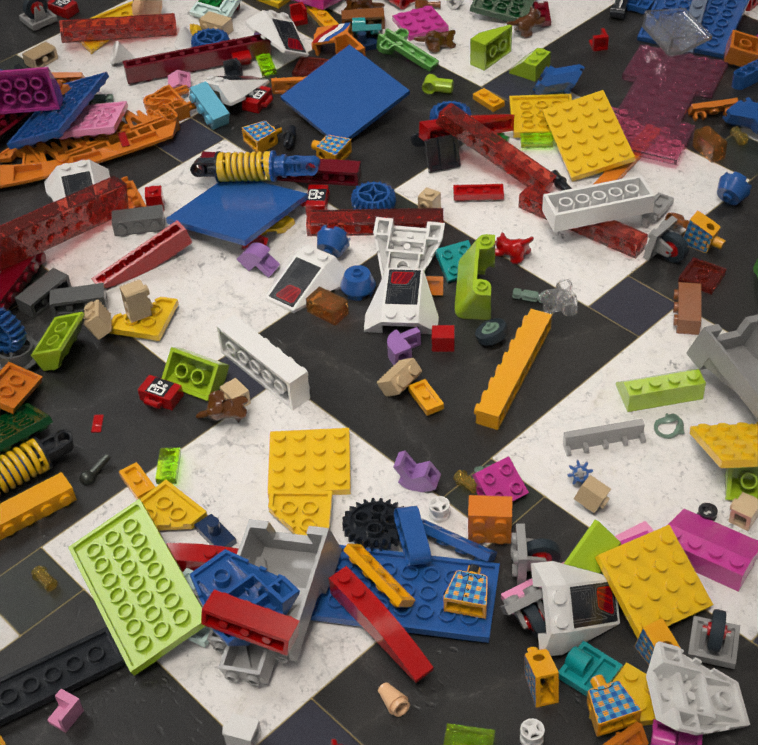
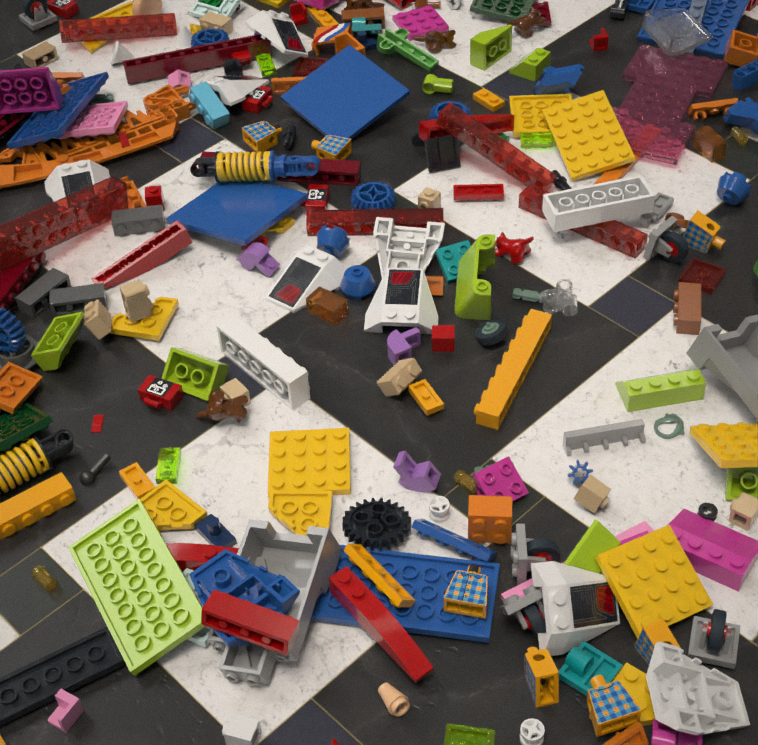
(412, 535): blue beam -> none

